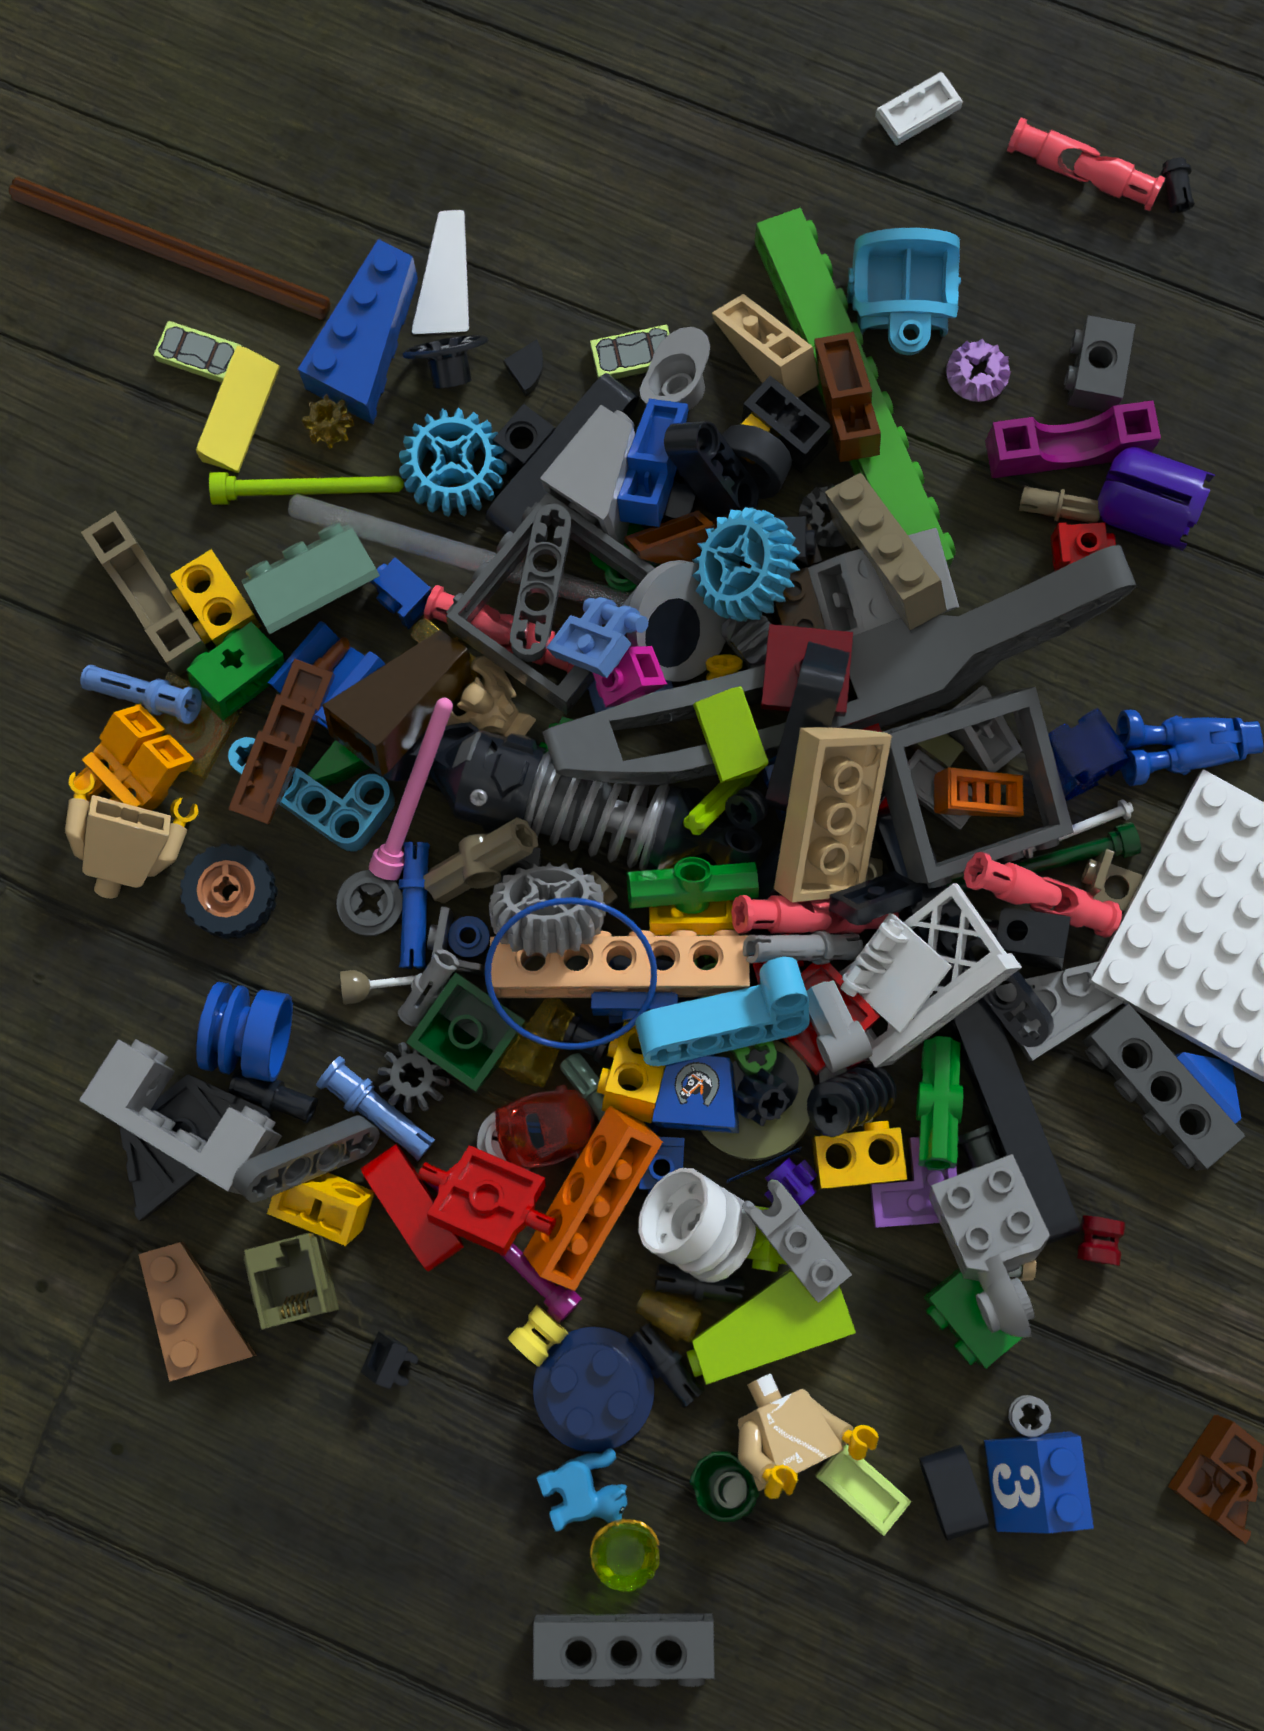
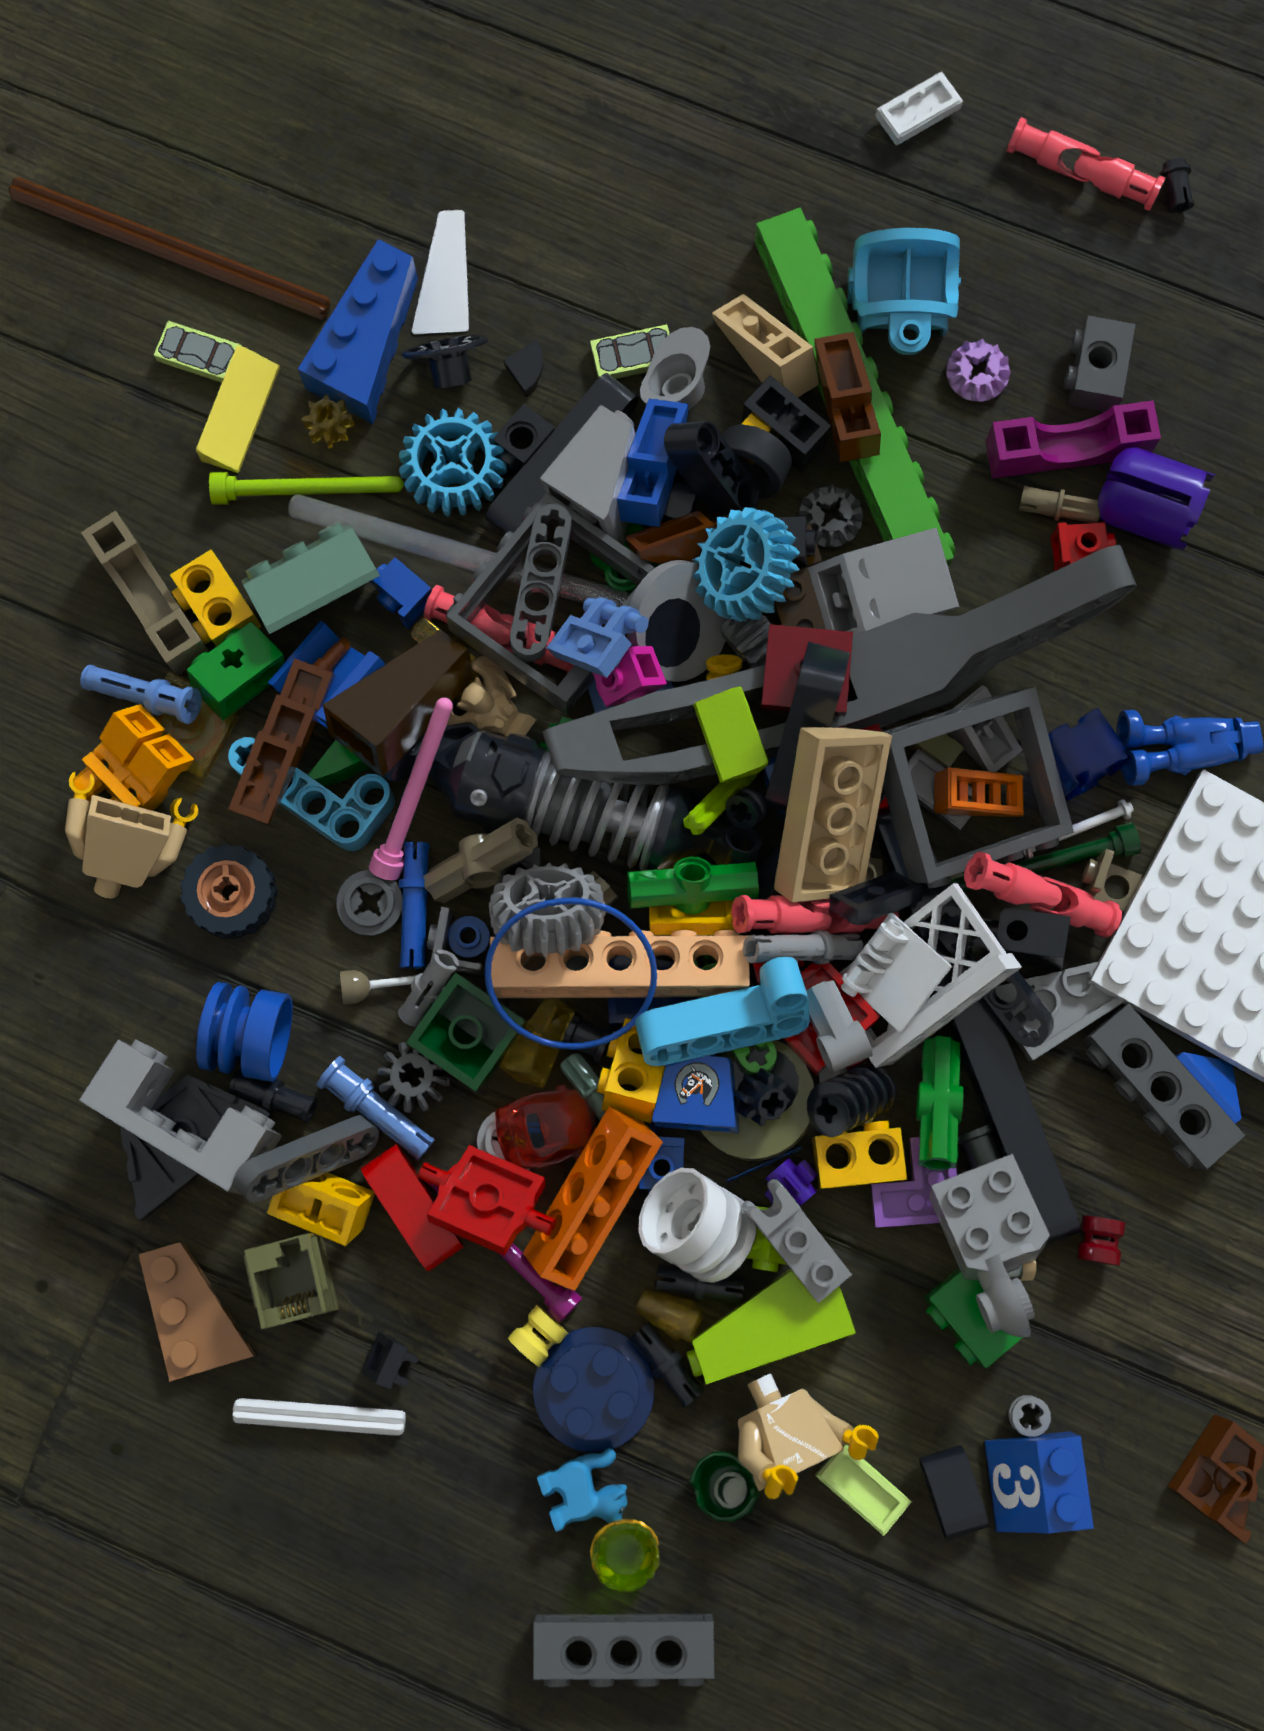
(319, 1416): none -> white axle
(628, 1003): blue plate -> none
(904, 572): dark tan arch -> none

